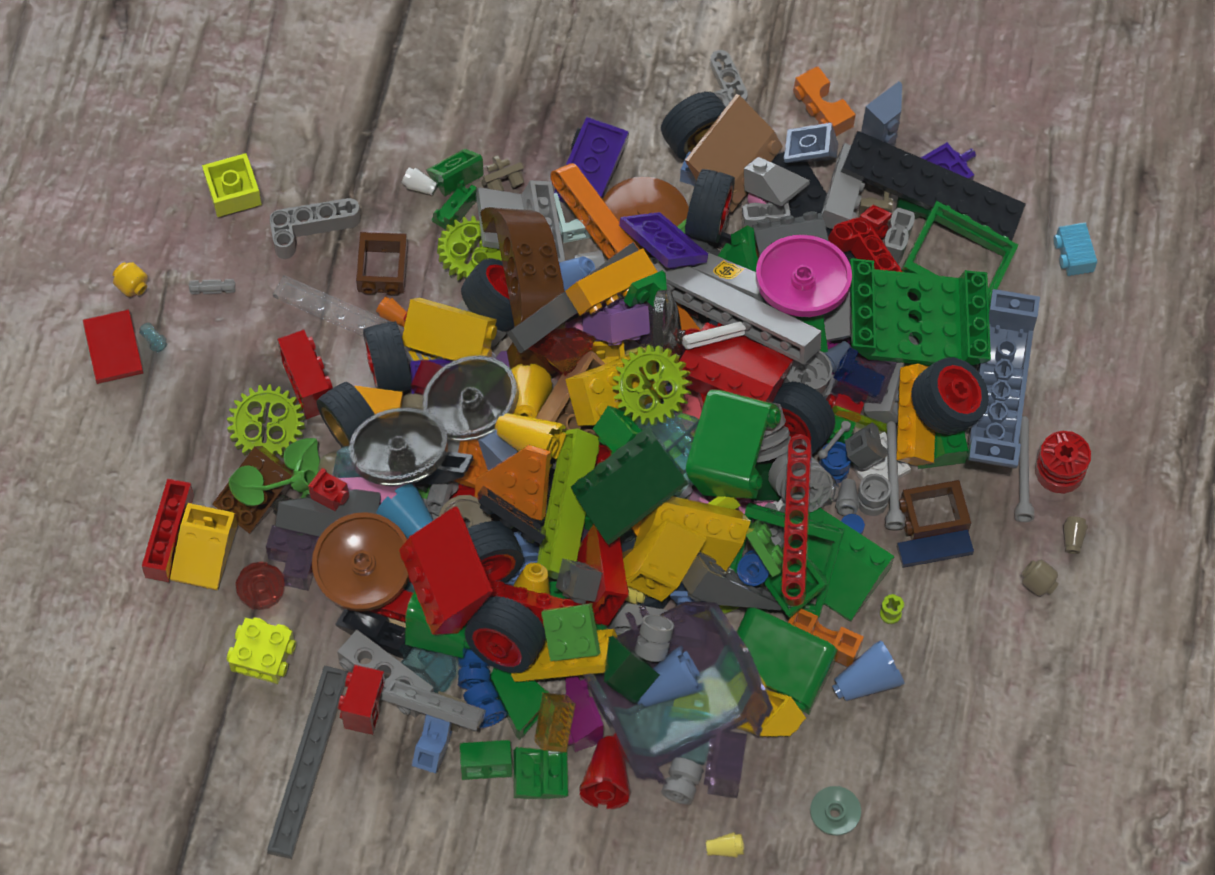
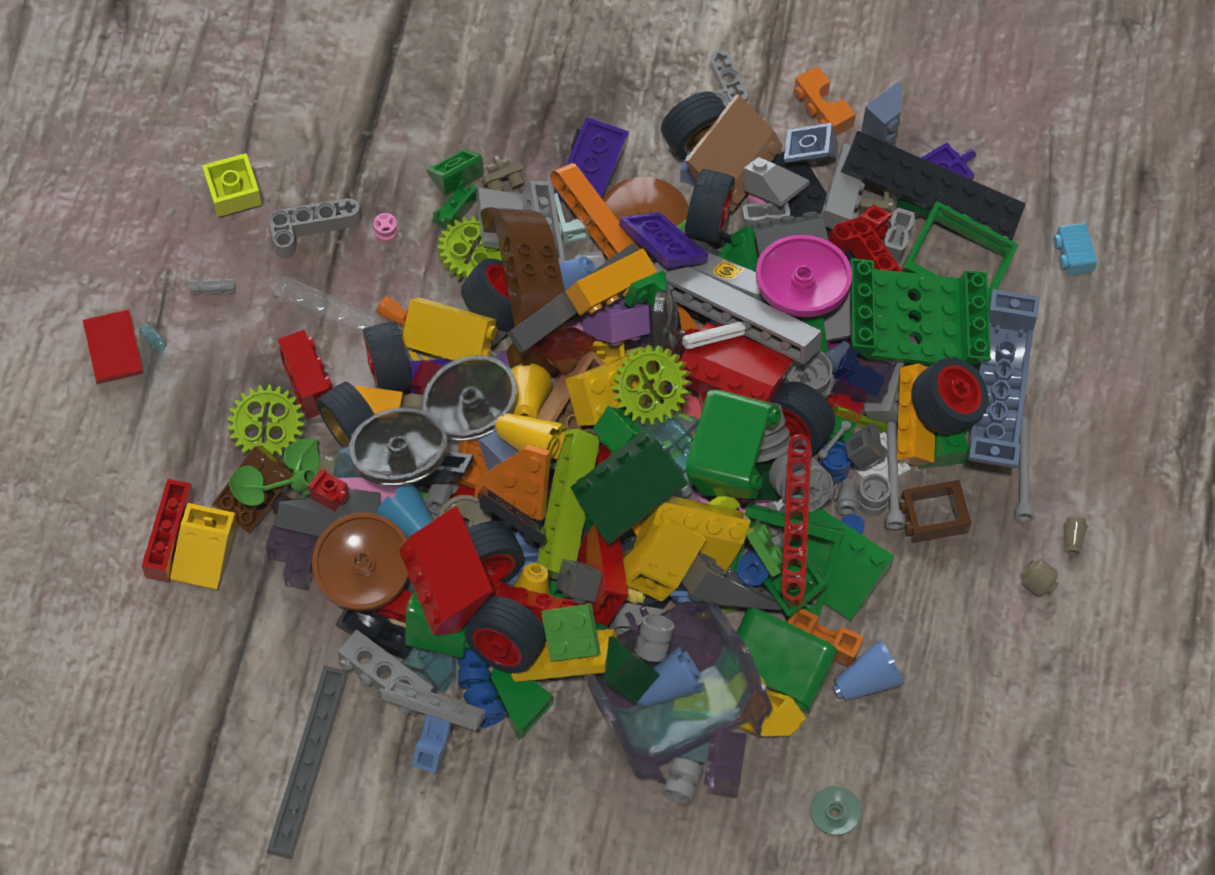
(130, 279): yellow head -> none
(260, 585): clear red tile -> none
(261, 650): neon yellow brick -> none
(361, 701): red brick -> none
(382, 222): none -> bright pink wheel
(382, 243): reddish brown window -> none
(418, 181): white cone -> none
(485, 760): green hinge -> none
(539, 773): green slope -> none
(554, 722): clear yellow brick -> none
(586, 722): magenta wedge -> none
(606, 776): red cone -> none
(727, 845): light yellow cone -> none
(888, 614): lime bush -> none
(935, 548): dark blue tile -> none
(1063, 462): red wheel -> none

